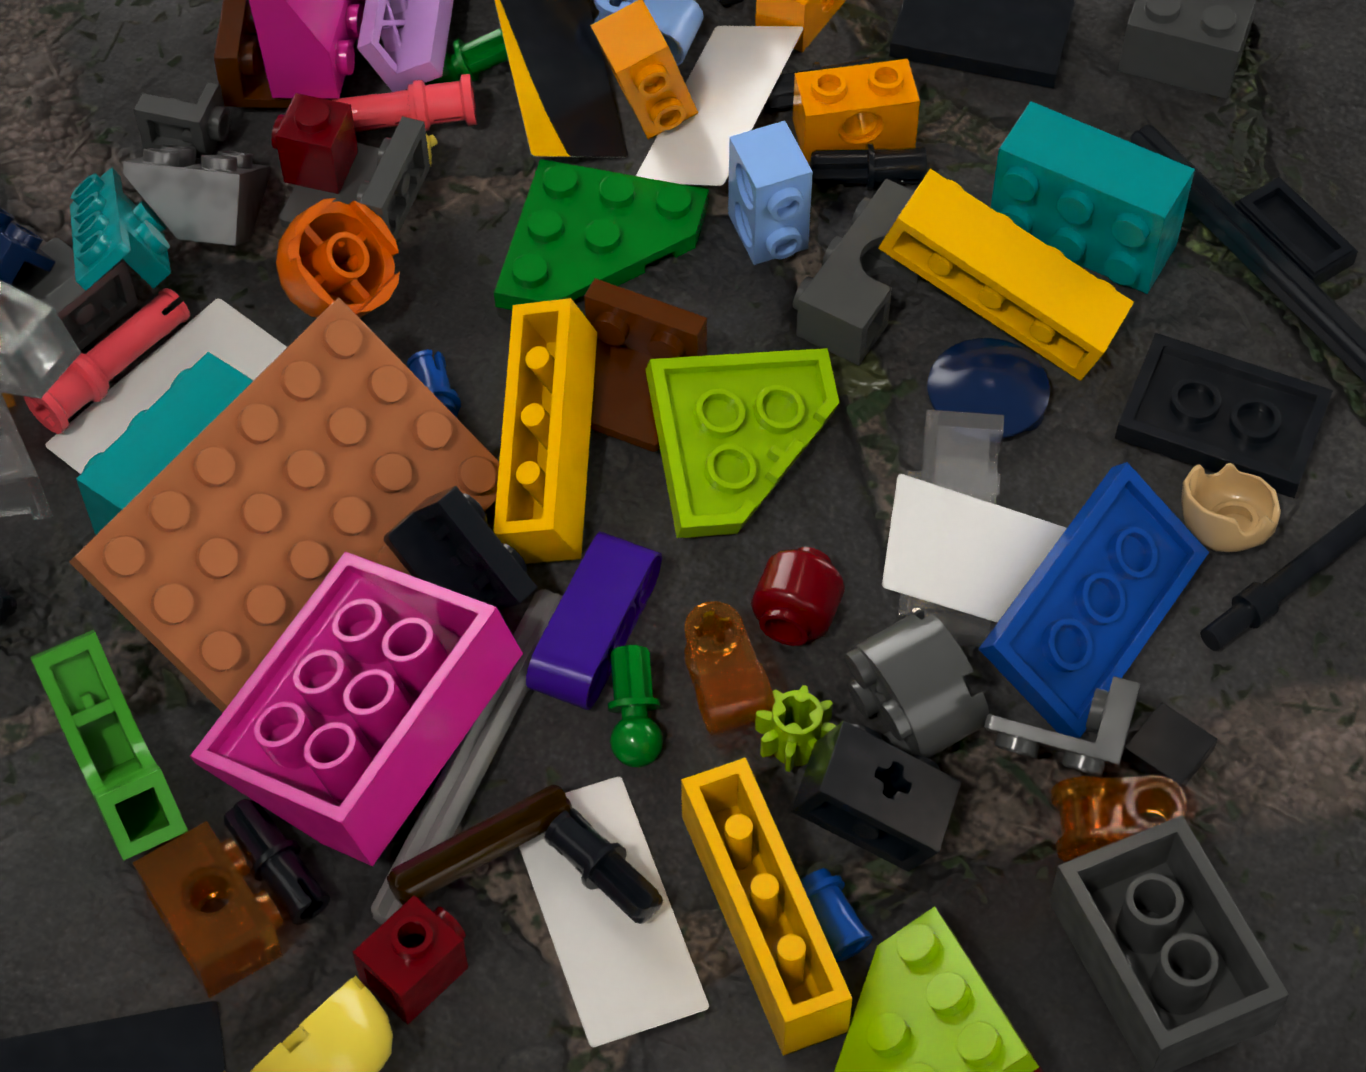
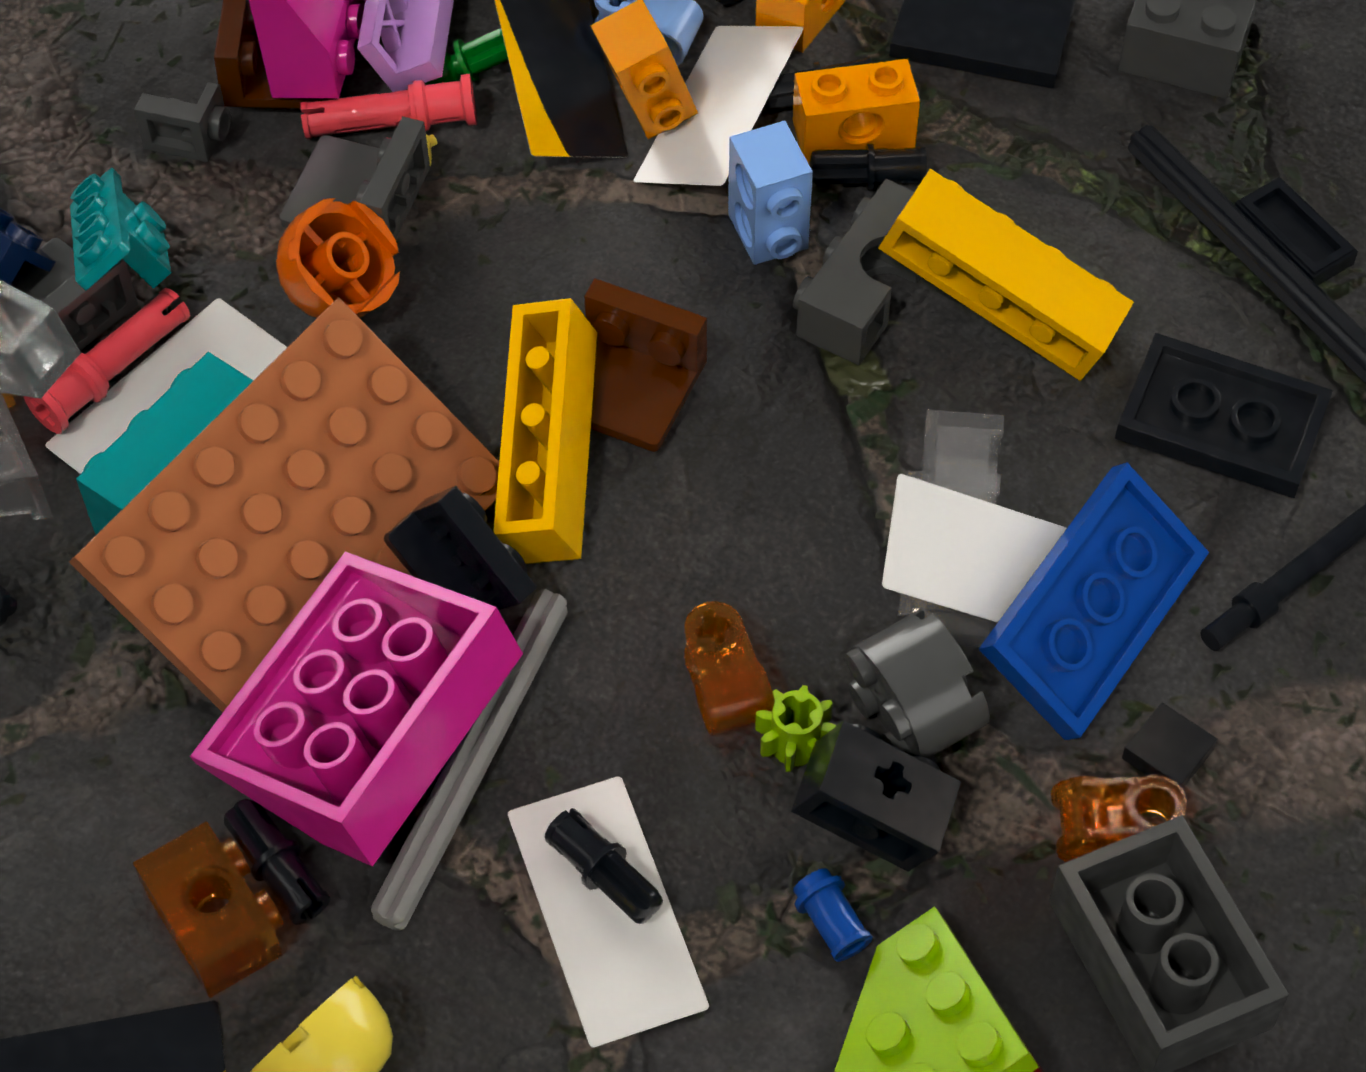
(108, 746): bright green arch -> none
(201, 197): flat silver slope -> none
(315, 143): dark red brick -> none
(412, 958): dark red brick -> none
(435, 377): blue pin -> none
(477, 845): dark brown axle -> none
(593, 620): dark purple beam -> none
(594, 226): green plate -> none
(636, 737): green axle -> none
(734, 429): lime plate -> none
(765, 907): yellow brick -> none
(797, 596): dark red head -> none
(991, 379): dark blue dish -> none
(1092, 195): teal brick -> none
(1108, 717): dark grey bracket -> none
(1229, 508): tan hair -> none

